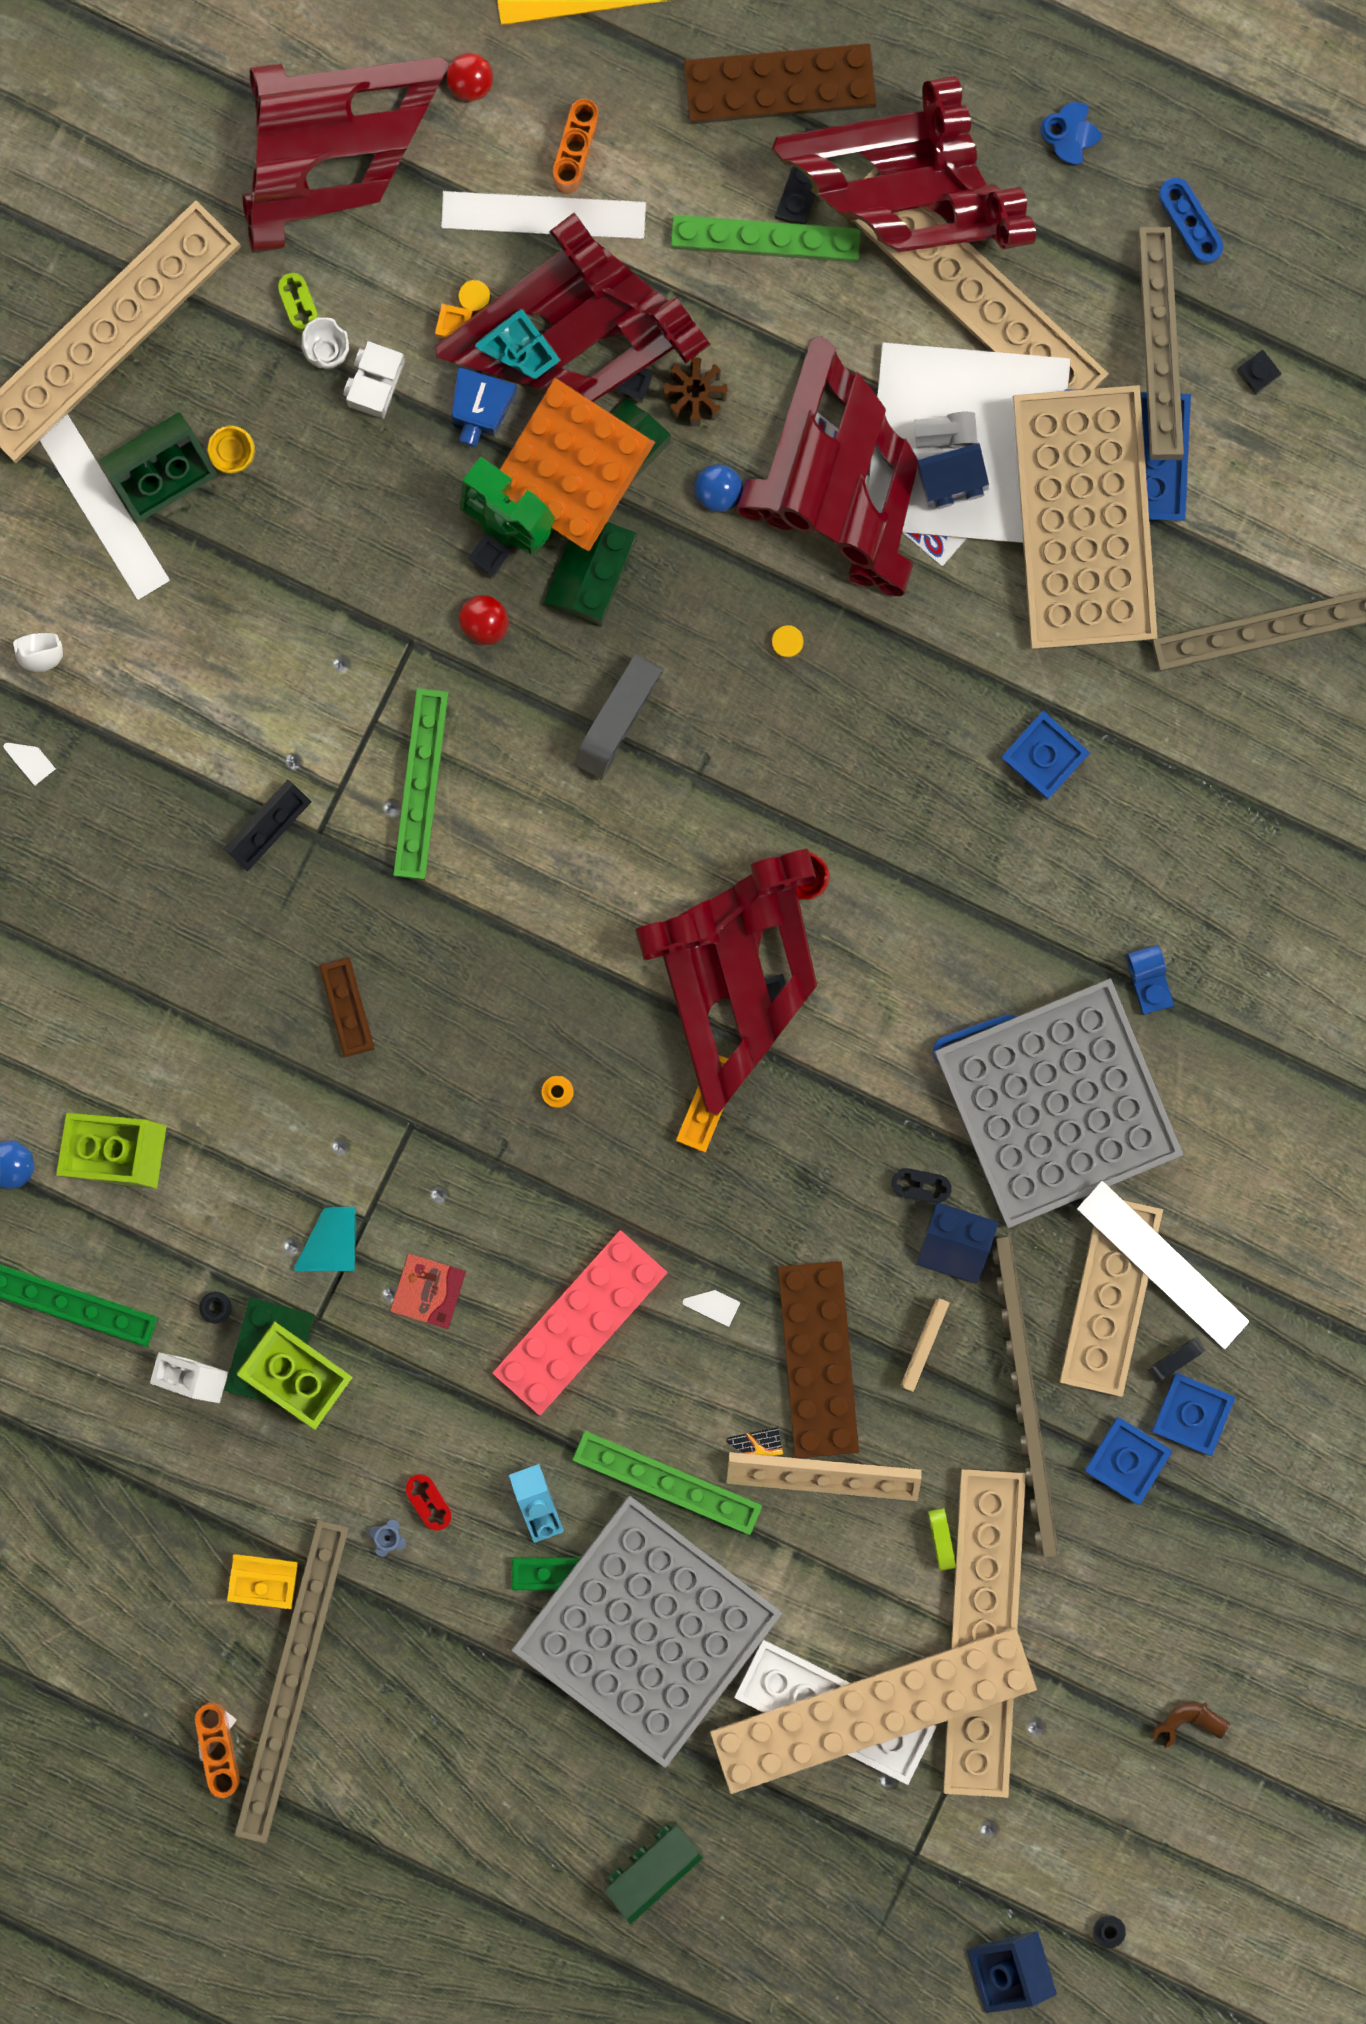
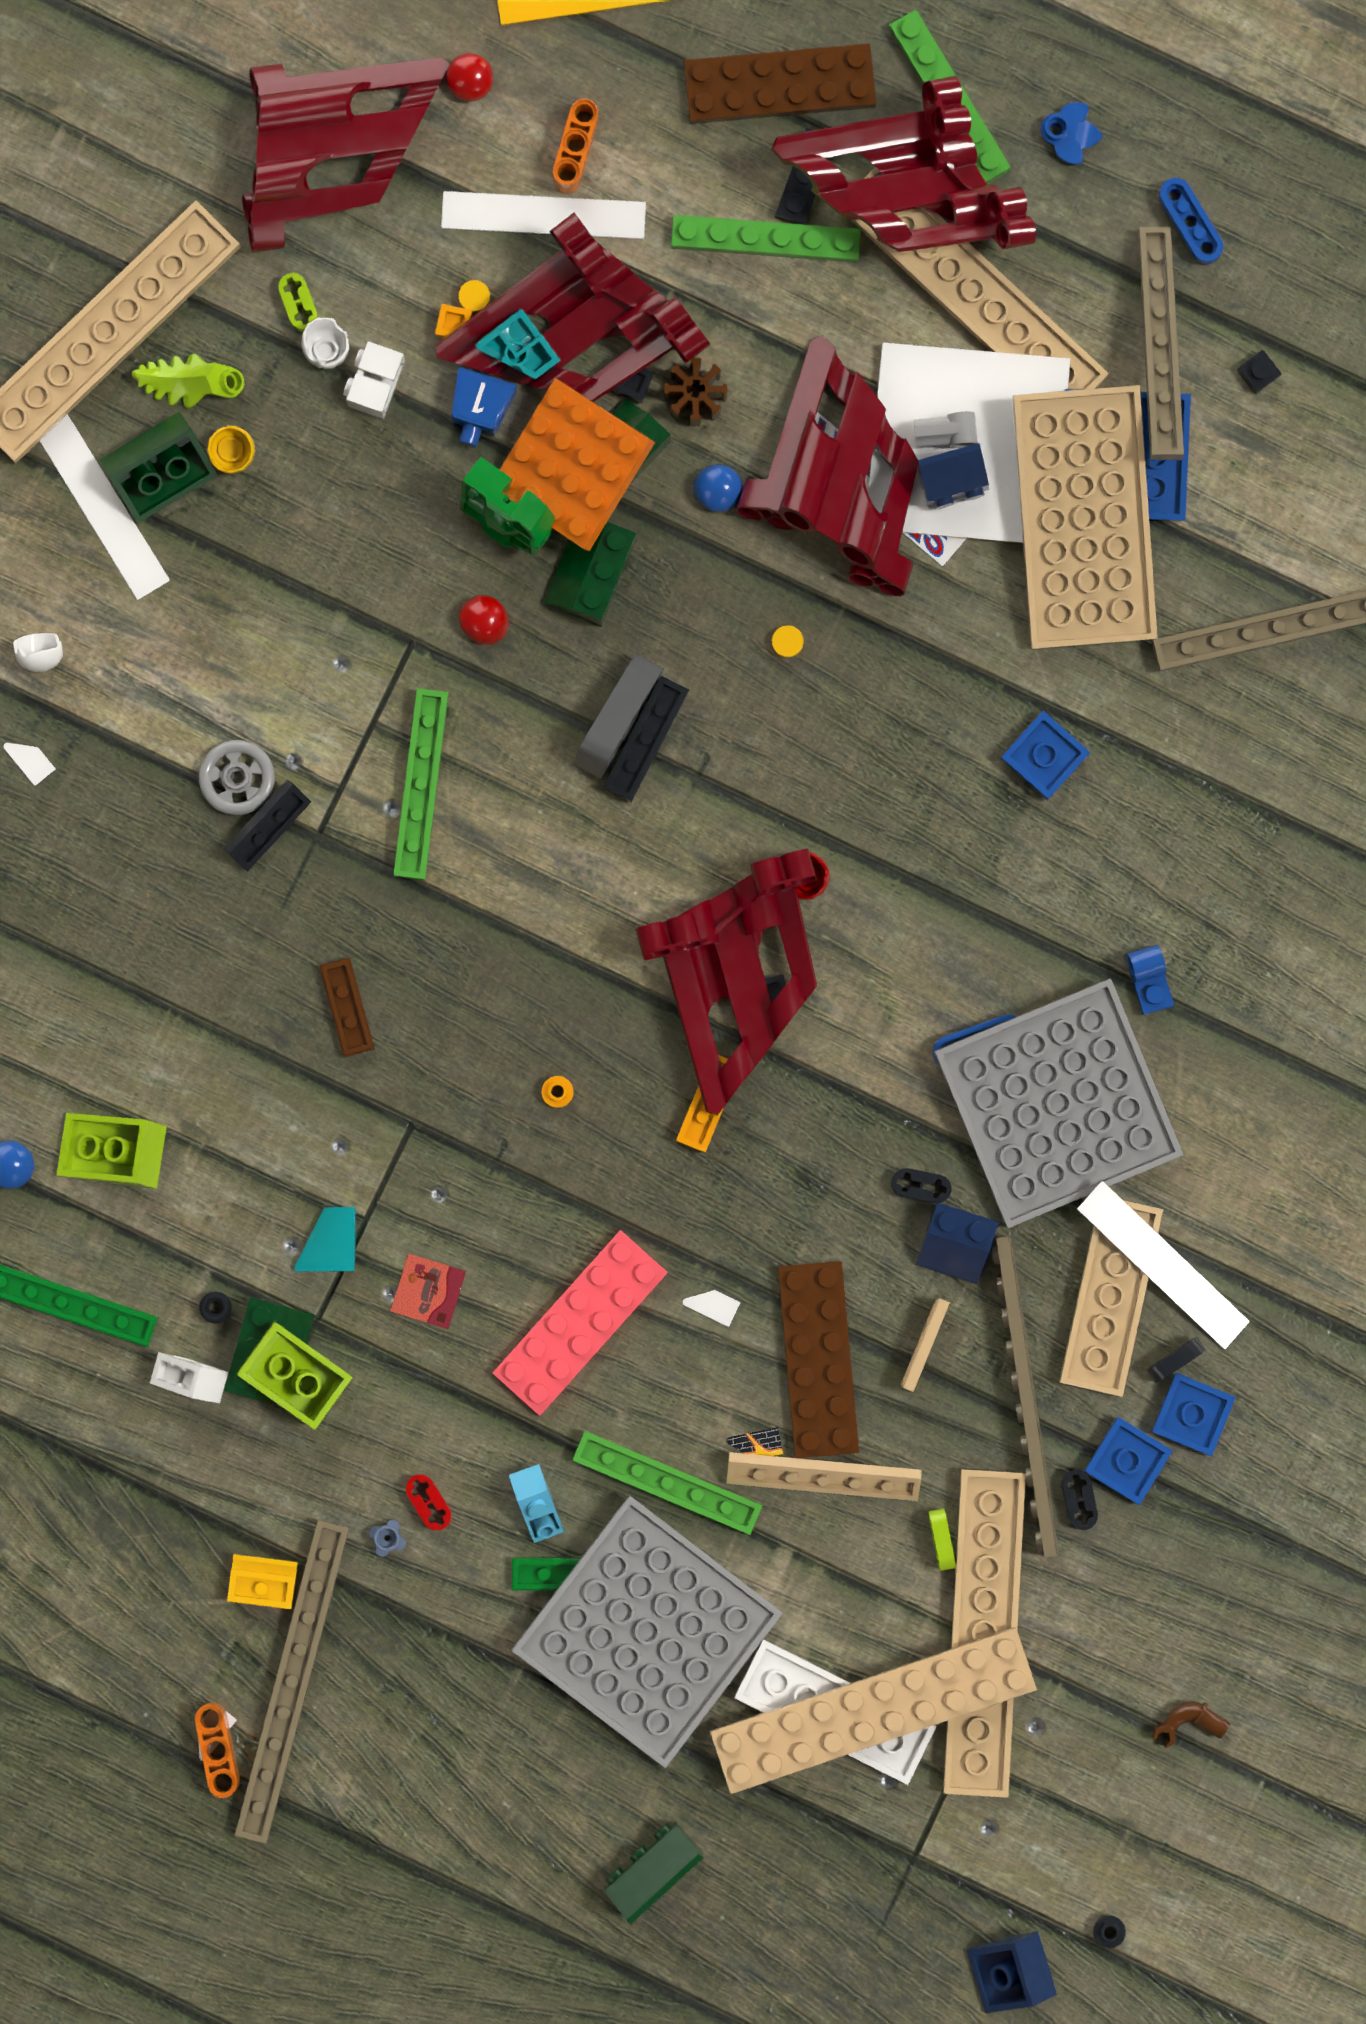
(189, 380): none -> lime plant
(255, 796): none -> light grey plate
(490, 555): black plate -> none
(646, 739): none -> black plate
(931, 64): none -> bright green plate
(1087, 1498): none -> black beam

